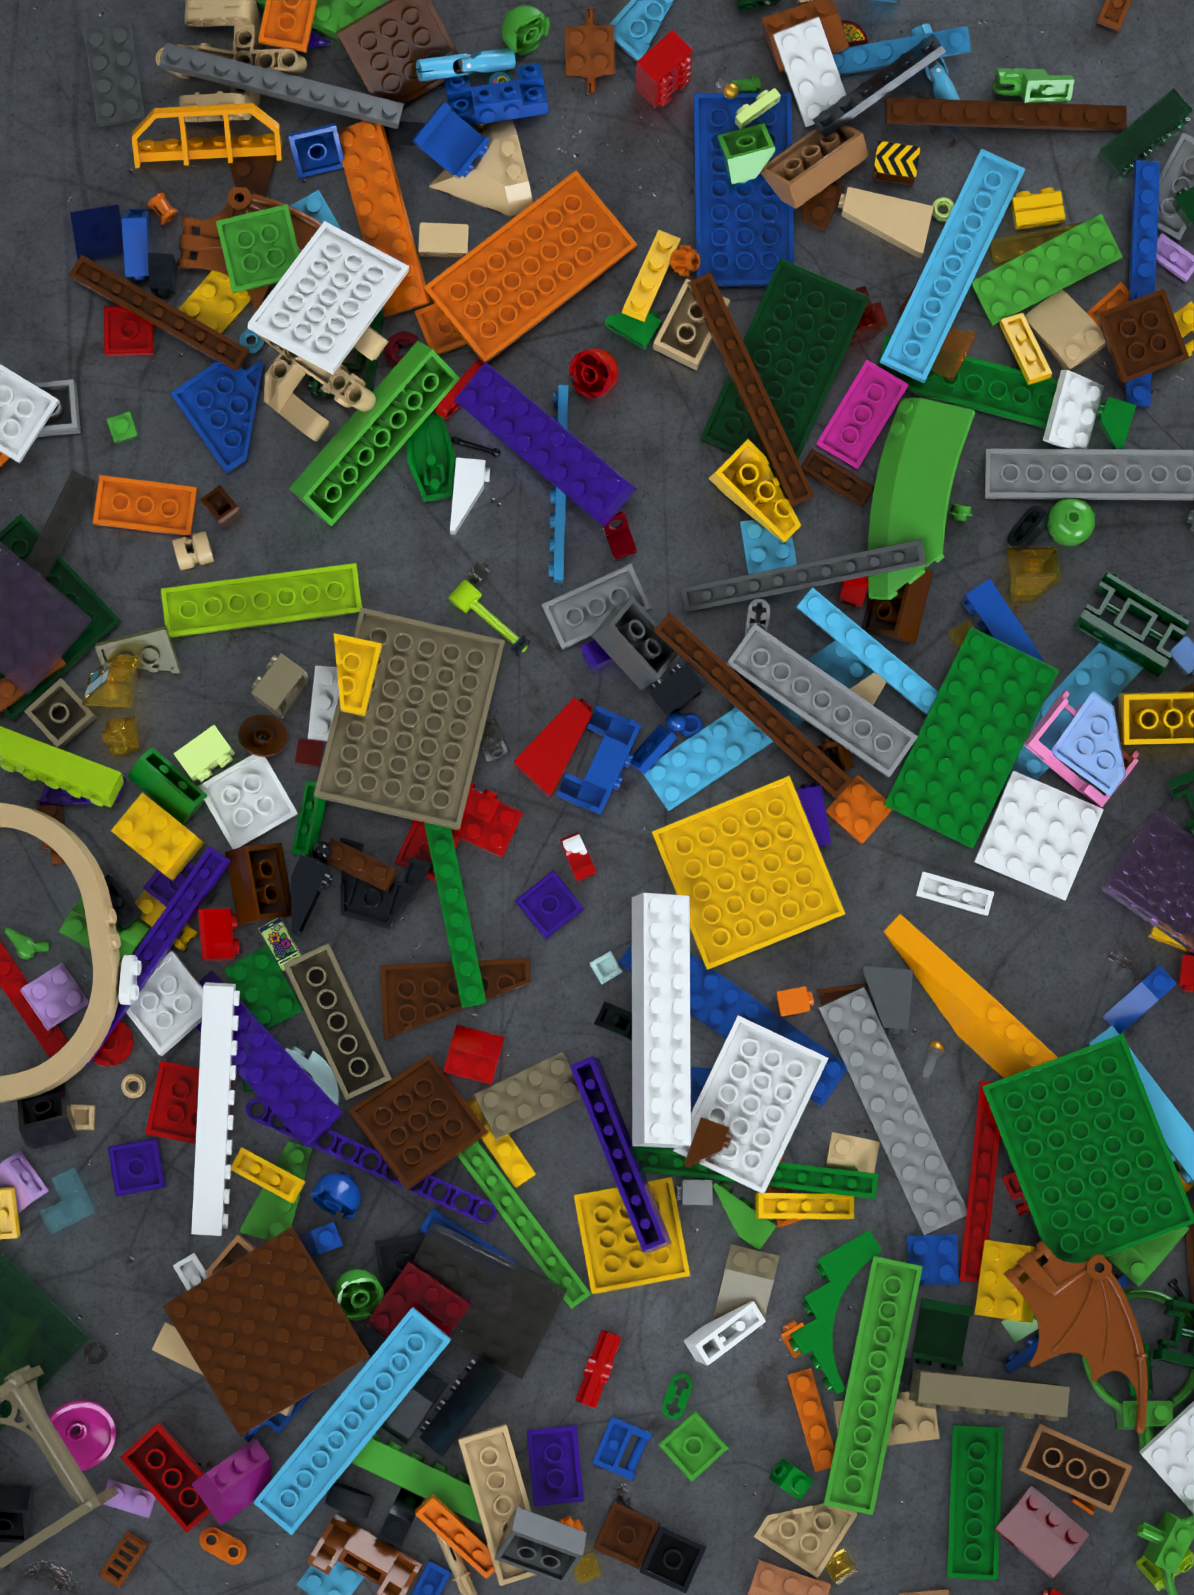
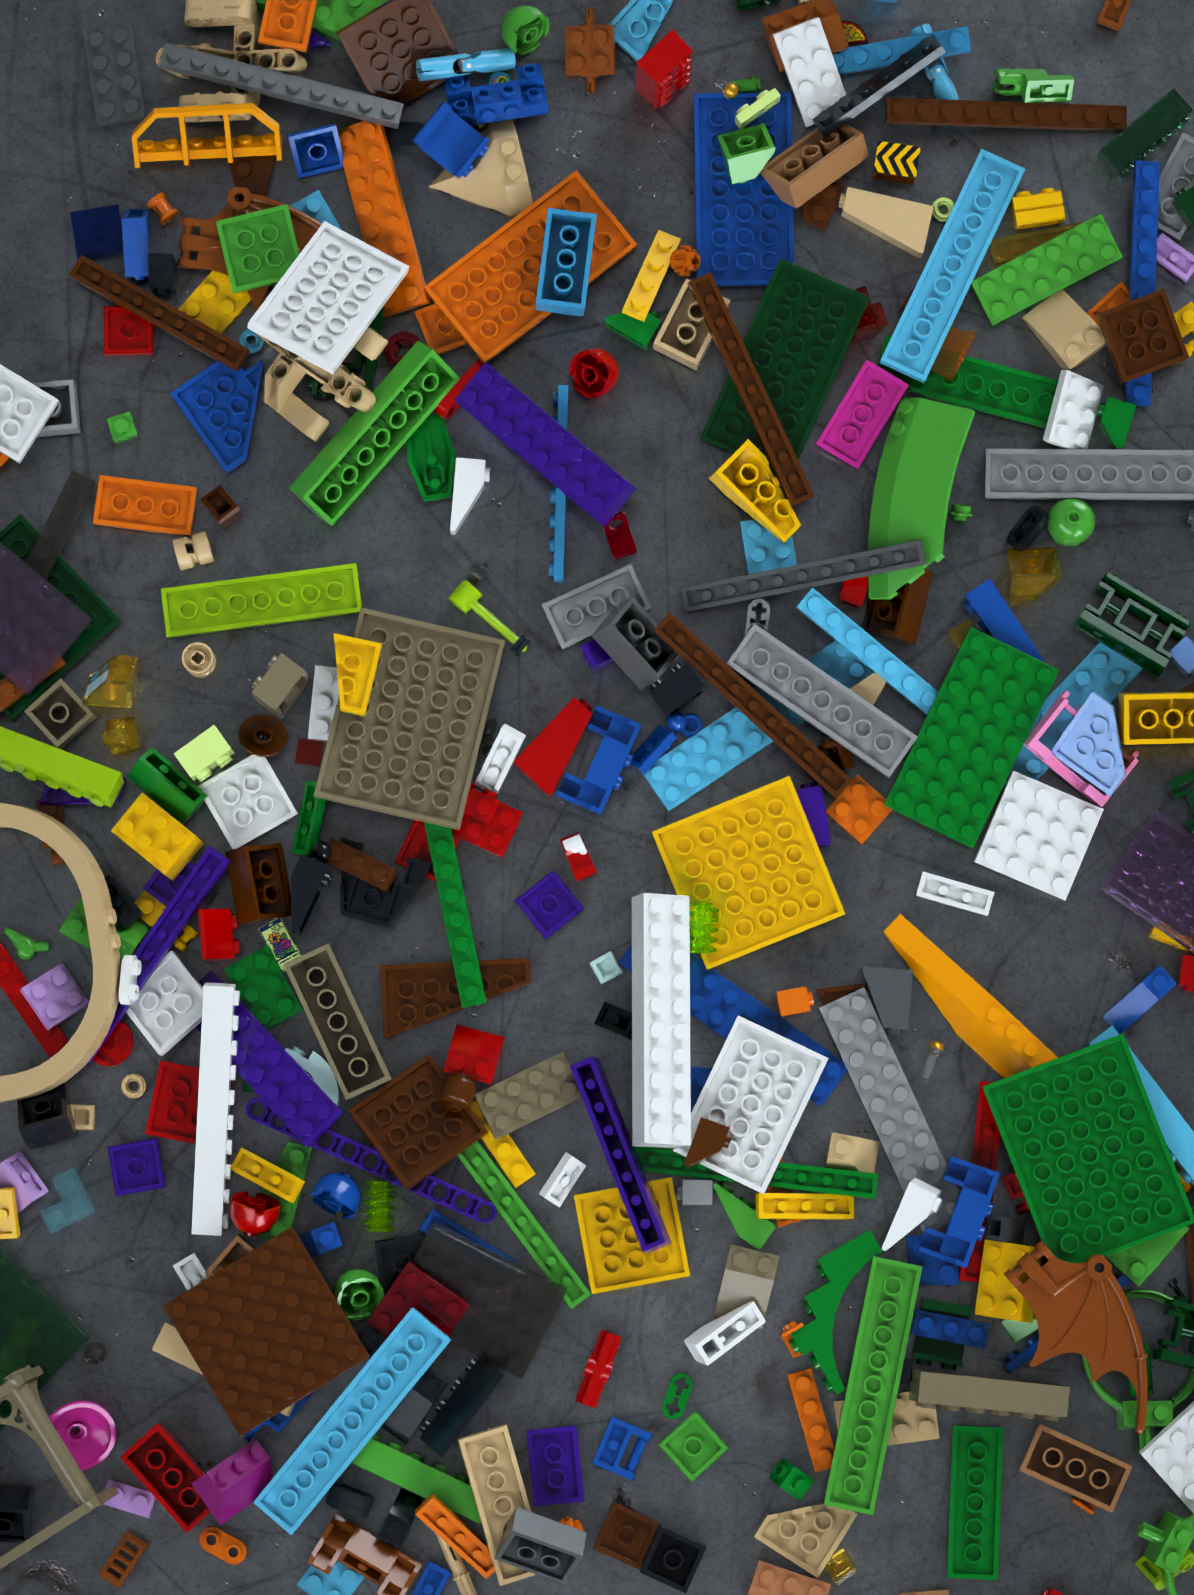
(151, 647): olive wing -> none
(199, 660): none -> tan wheel
(254, 1214): none -> red cylinder
(378, 1206): none -> clear neon green piece
(443, 240): tan panel -> none
(458, 1092): none -> reddish brown head
(495, 452): black hinge -> none
(500, 759): none -> white plate
(562, 1179): none -> white plate
(565, 262): none -> dark azure brick
(587, 1569): clear yellow plate -> none
(703, 927): none -> clear neon green piece
(837, 478): reddish brown tile -> none
(917, 1204): none -> white slope
(950, 1329): none -> blue plate
(967, 1215): none -> blue bracket
(1005, 1229): none -> dark grey brick
(1025, 348): yellow plate -> none
(1041, 1531): slope -> none

